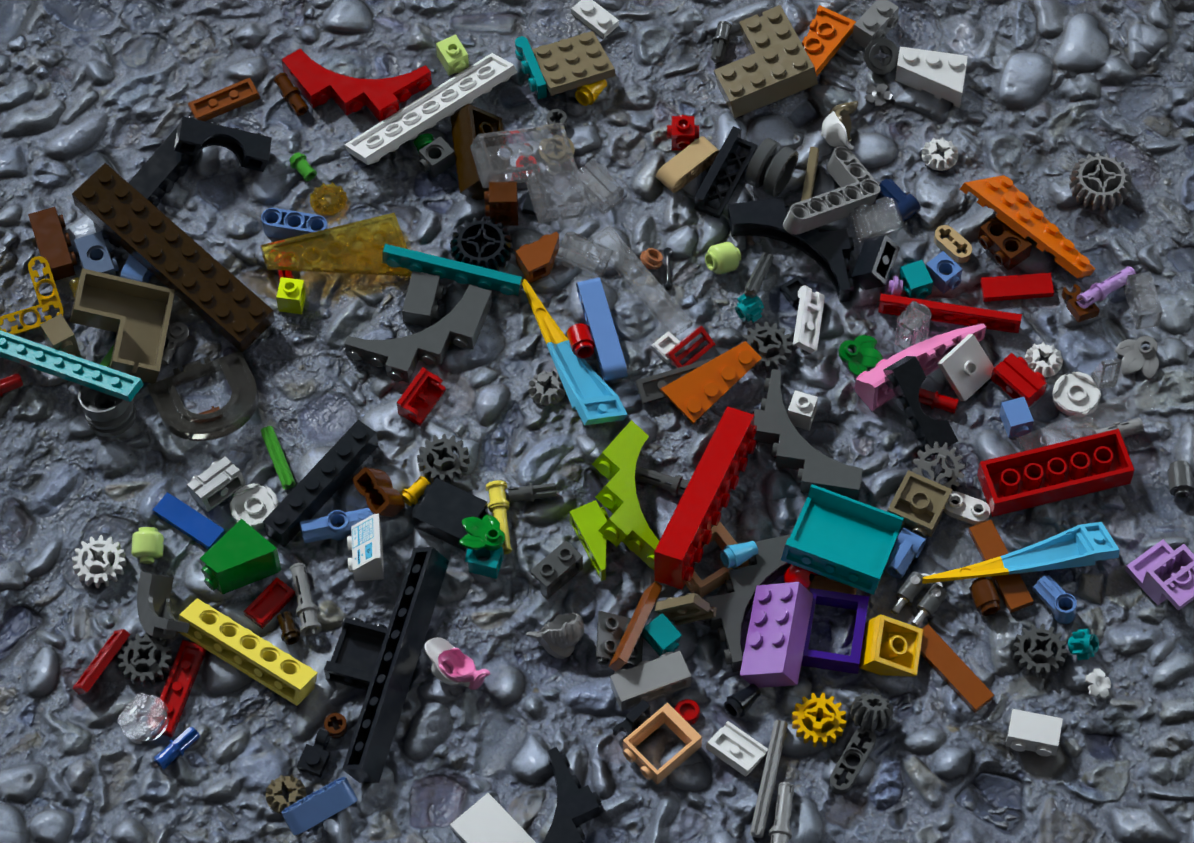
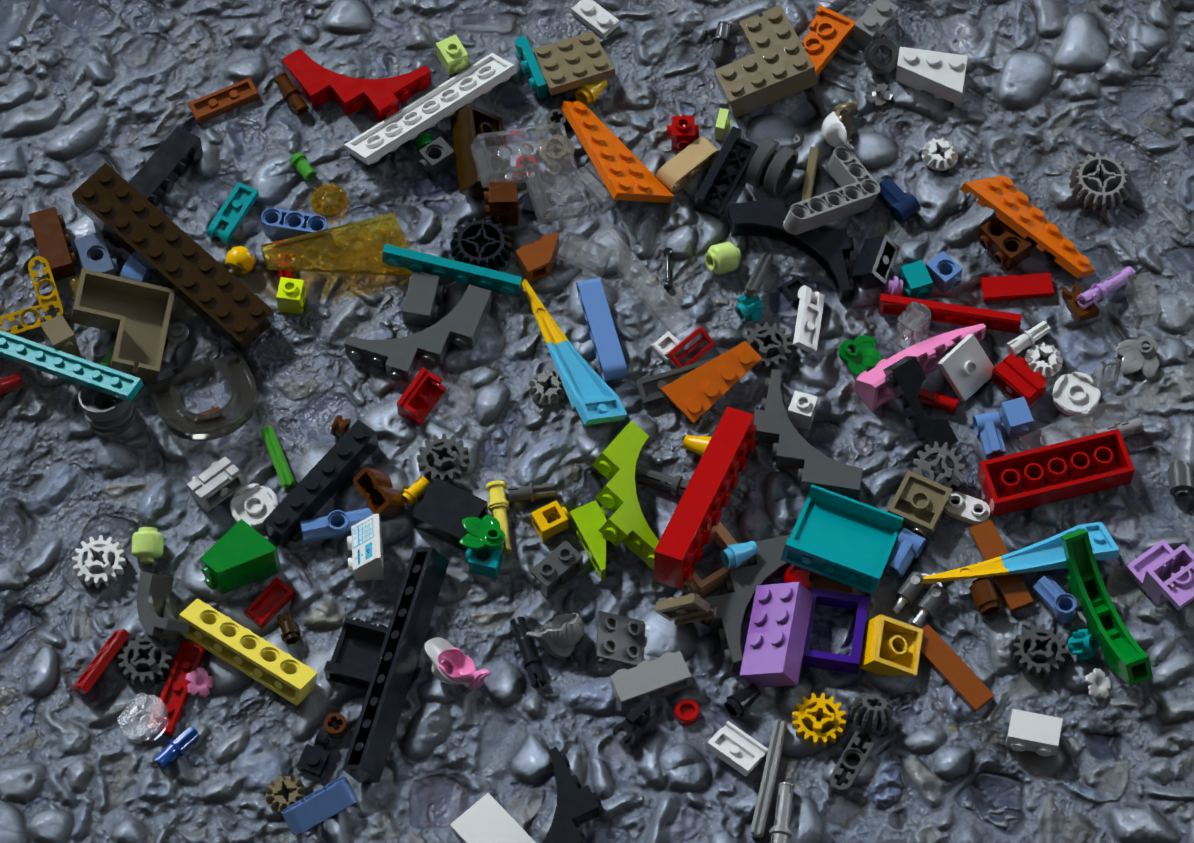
(188, 521): blue tile -> none
(199, 682): none -> bright pink plant
(232, 212): none -> teal plate
(240, 260): none -> yellow piece
(249, 147): black arch -> none
(306, 608): light grey pin -> none
(340, 426): none -> reddish brown bush
(531, 661): none -> black pin
(546, 514): none -> yellow brick
(581, 340): red brick -> none
(617, 166): none -> orange wing
(635, 626): dark orange tile -> none
(651, 258): nougat plate -> none
(661, 635): teal brick -> none
(679, 726): light nougat window -> none
(696, 443): none -> yellow cone
(723, 124): none -> yellowish green plate
(876, 219): clear brick -> none
(951, 245): tan beam -> none
(989, 428): none -> medium blue piece
(1028, 338): none -> white axle
(1102, 619): none -> green arch

